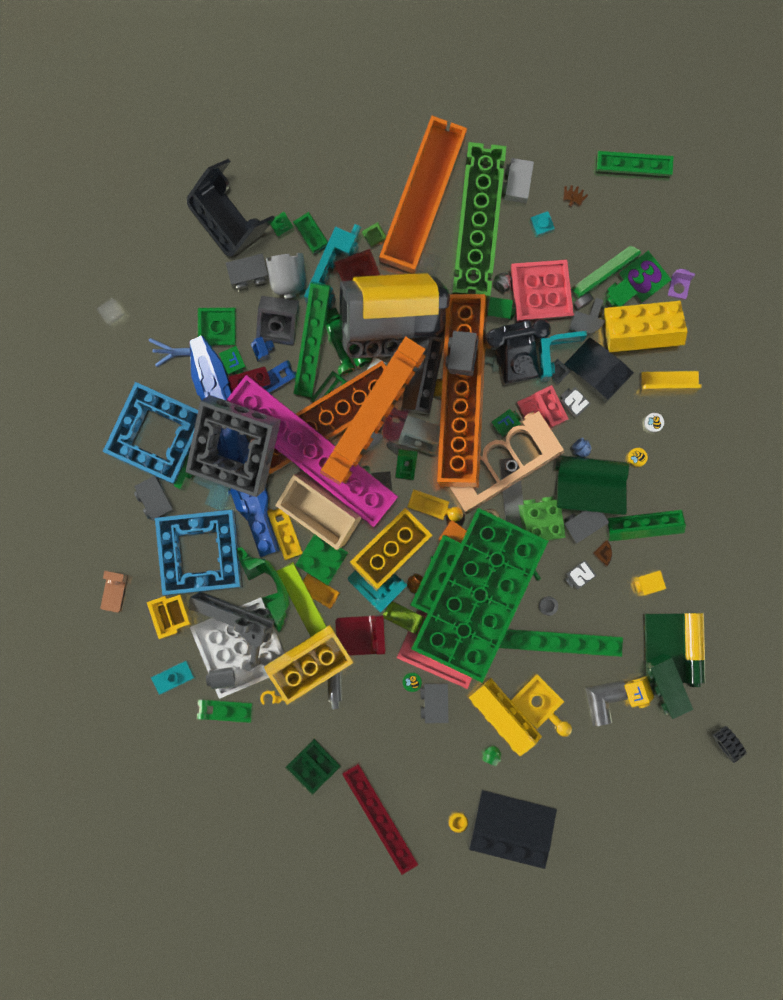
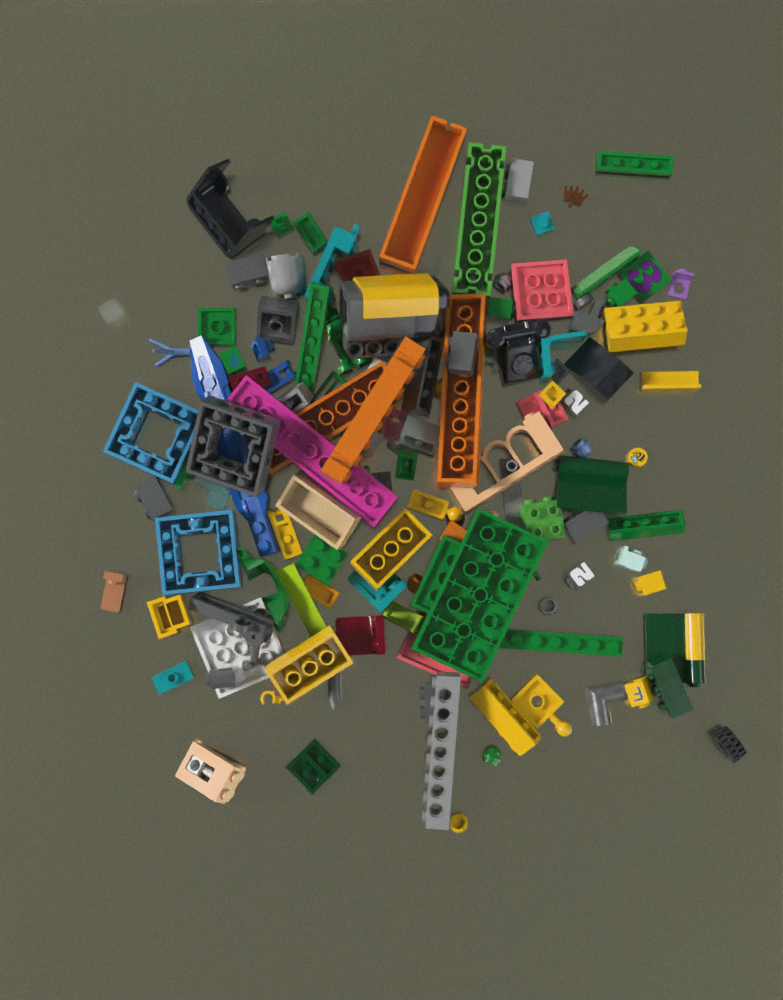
(221, 781): none -> light nougat brick
(225, 711): green plate -> none
(296, 397): none -> light grey brick
(374, 235): bright green tile -> none
(380, 819): dark red plate -> none
(412, 682): tile -> none
(441, 818): none -> light grey brick
(505, 423): green brick -> none
(512, 829): black slope -> none
(552, 394): none -> yellow tile
(604, 553): reddish brown tile -> none
(632, 559): none -> light aqua brick
(654, 422): tile -> none

